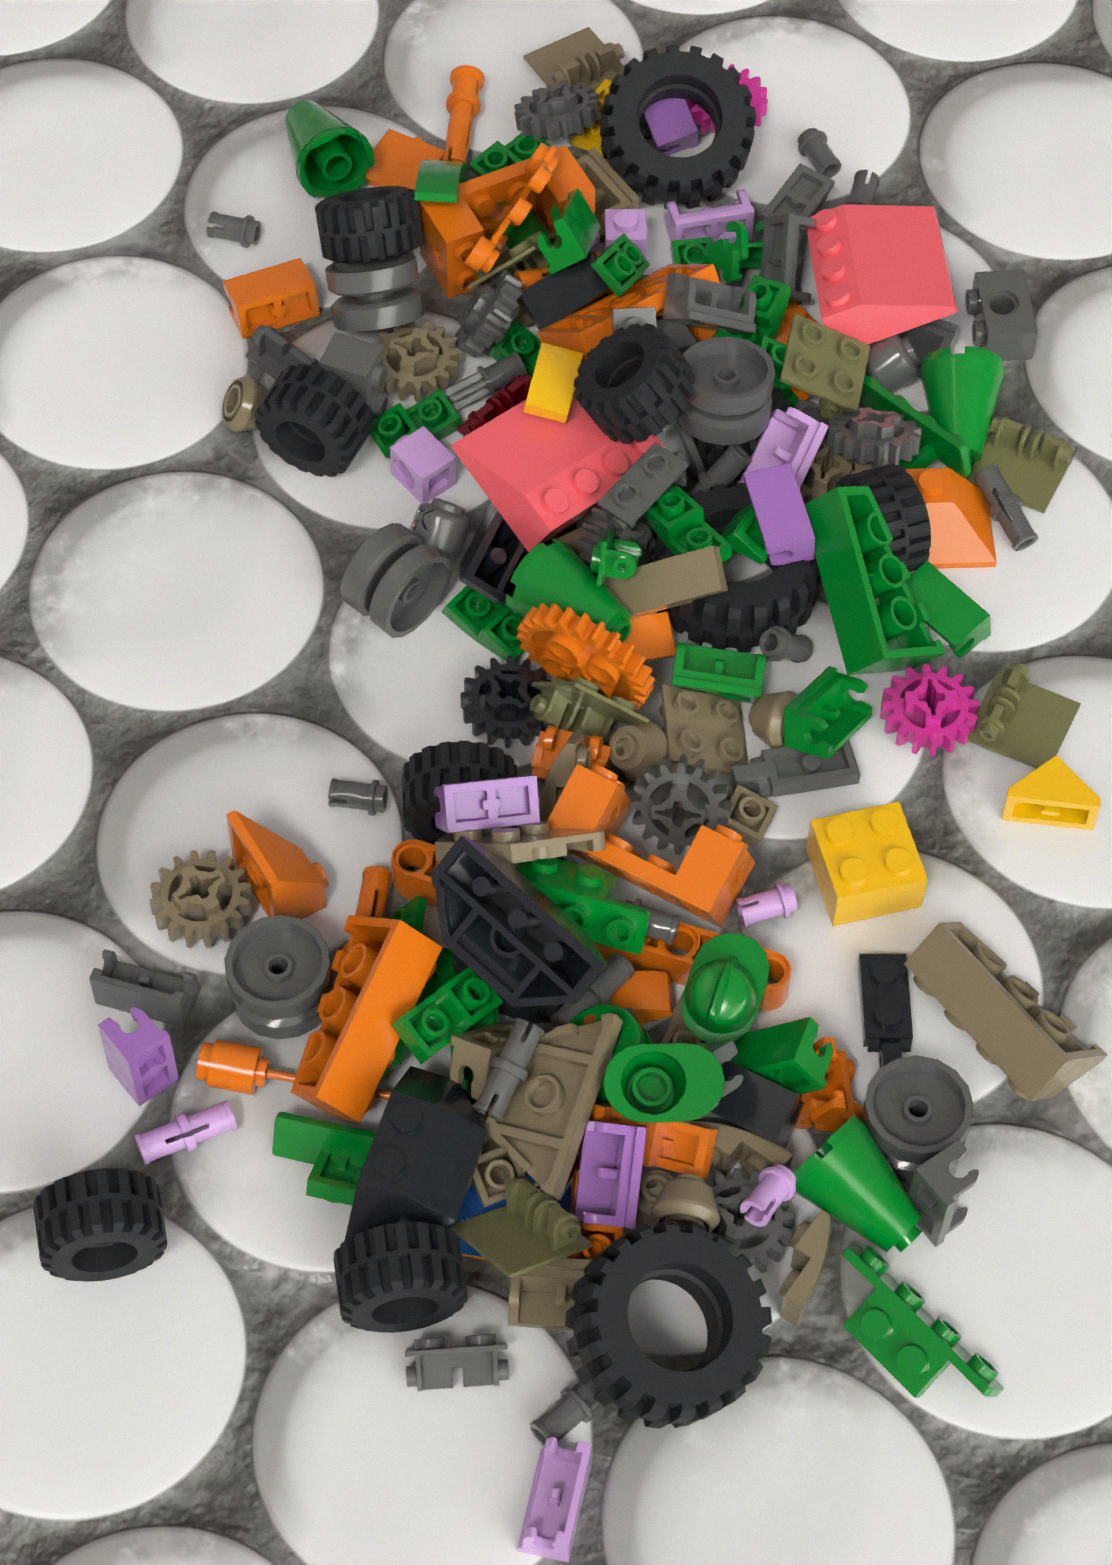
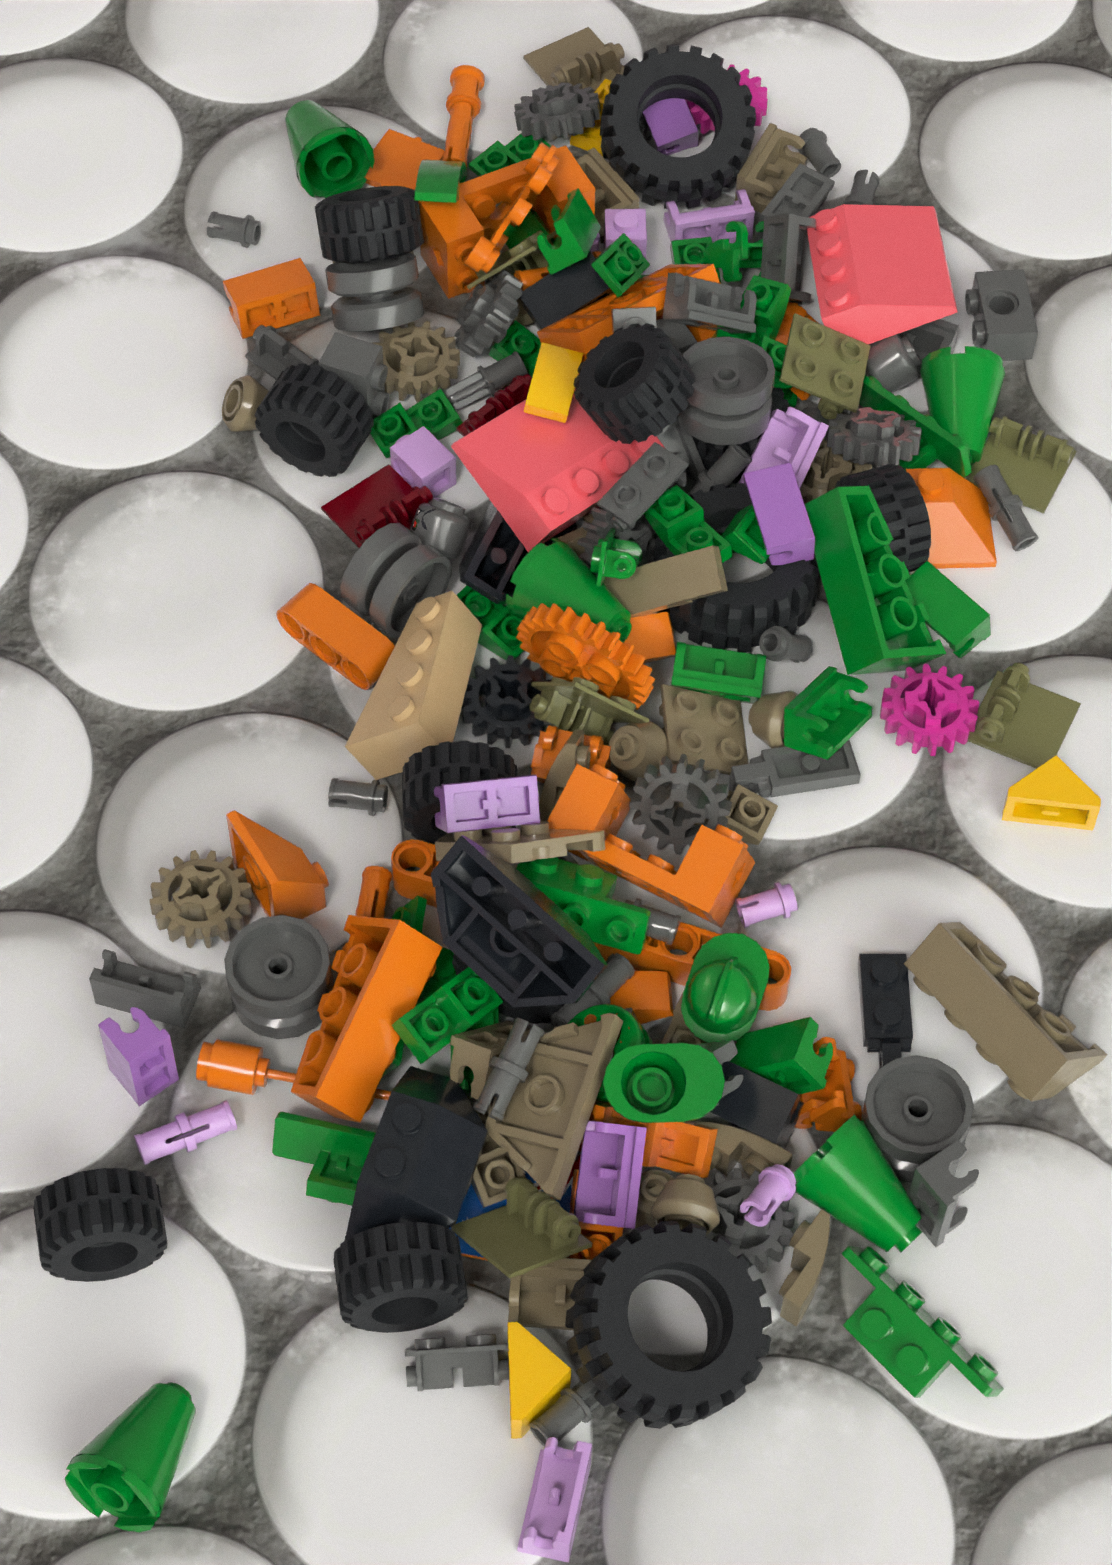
(134, 1458): none -> green cone
(336, 635): none -> orange beam
(376, 503): none -> dark red hinge
(419, 687): none -> tan wedge
(534, 1378): none -> yellow slope
(769, 166): none -> dark tan hinge
(866, 863): yellow brick -> none

